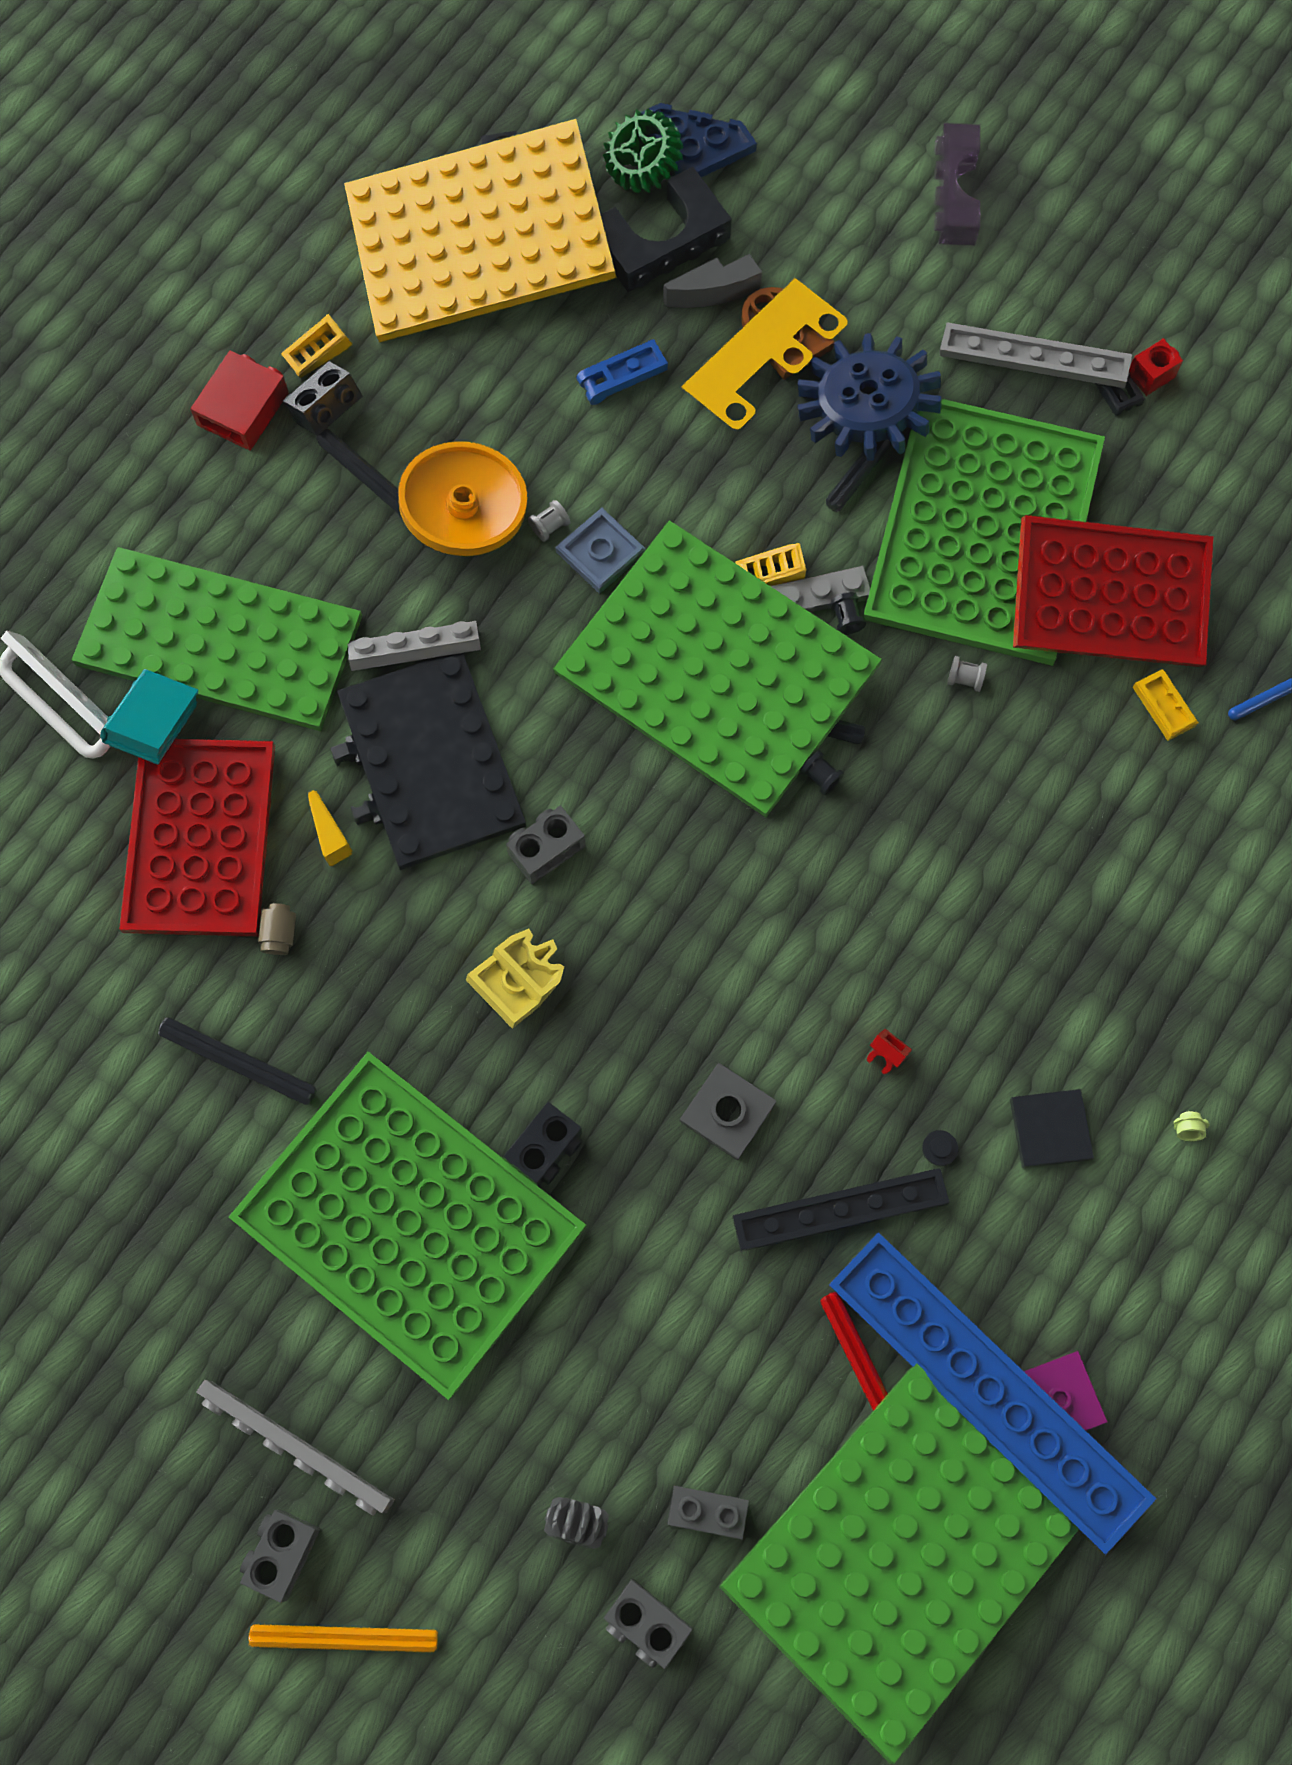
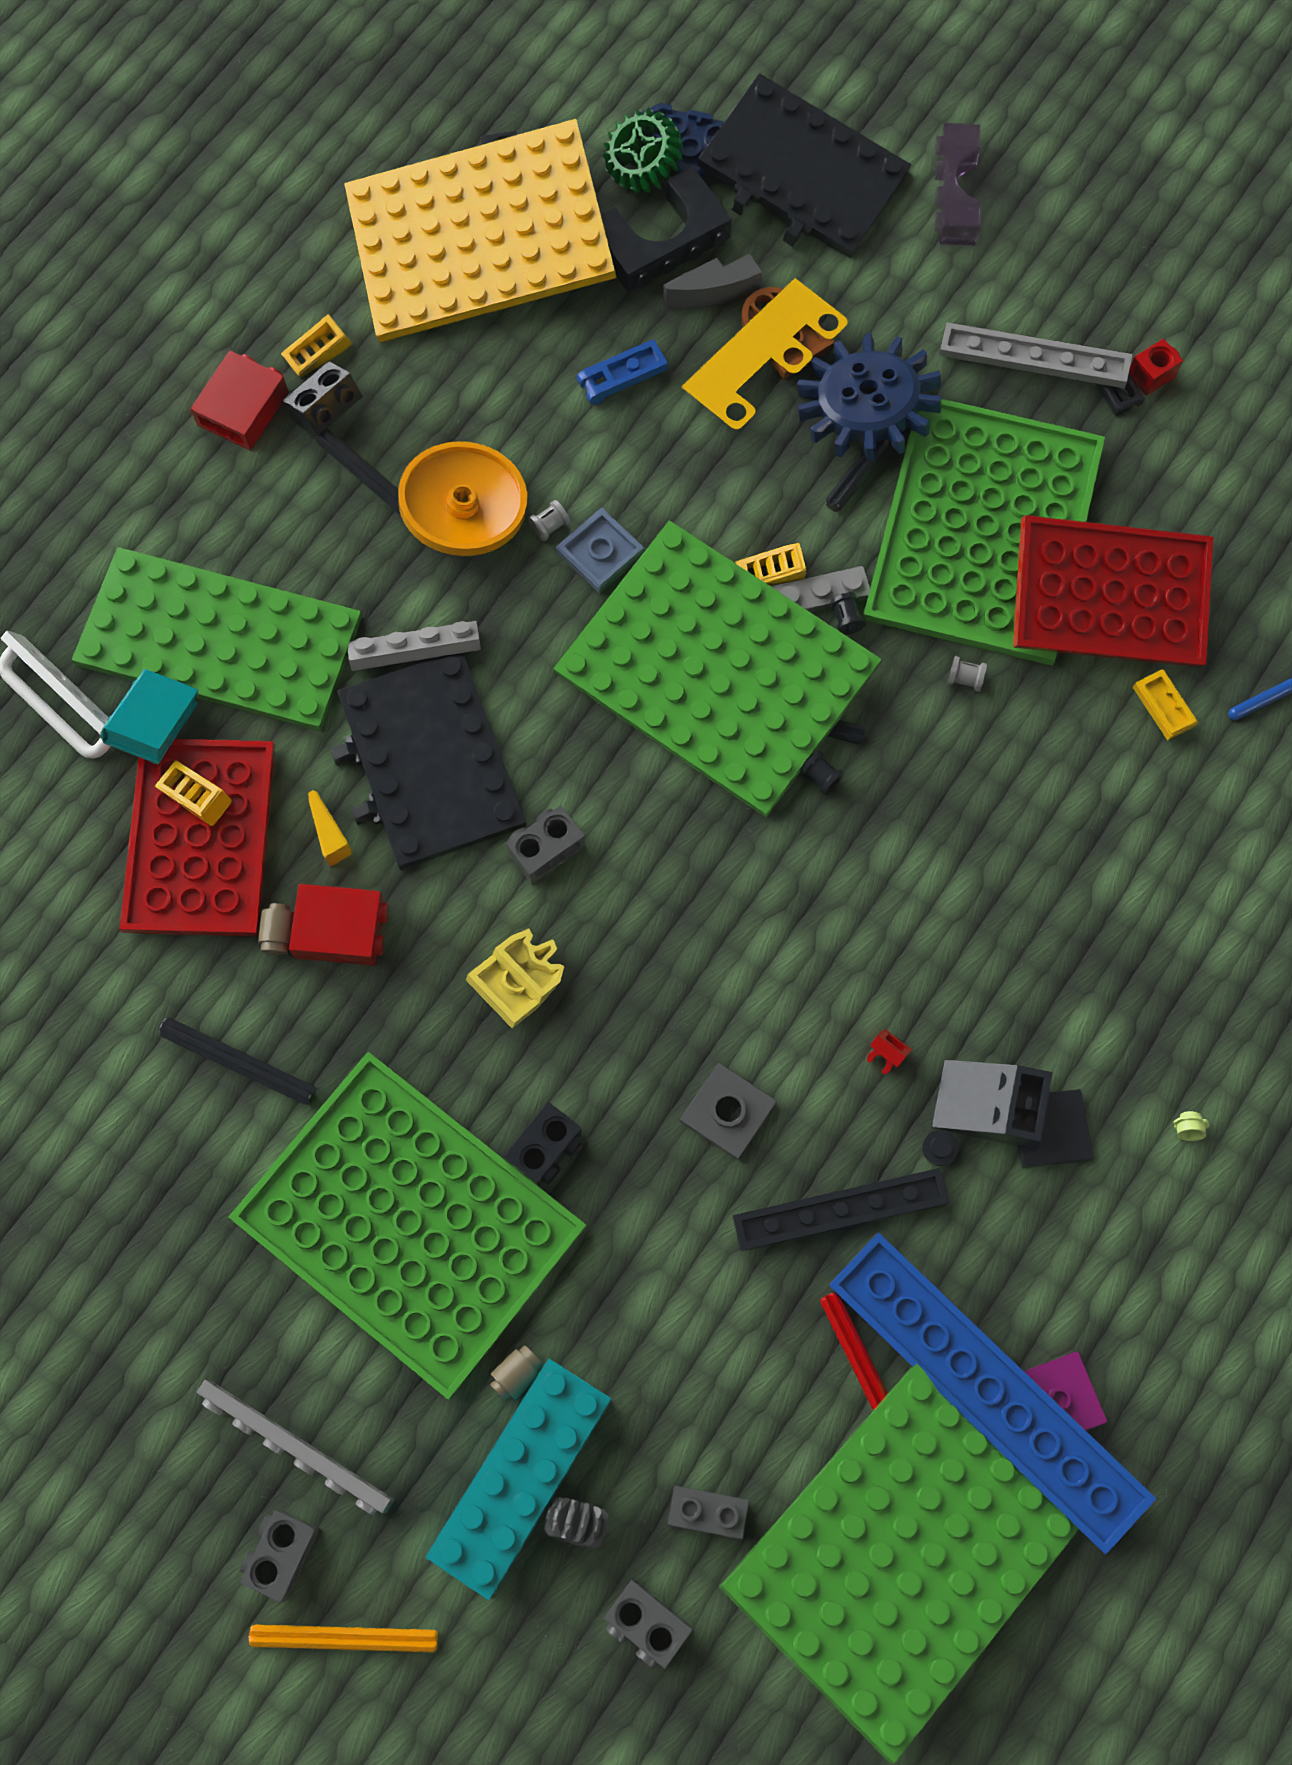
(211, 803): none -> yellow slope
(338, 924): none -> red brick
(516, 1373): none -> dark tan brick
(518, 1479): none -> teal brick
(803, 166): none -> black hinge
(993, 1102): none -> slope

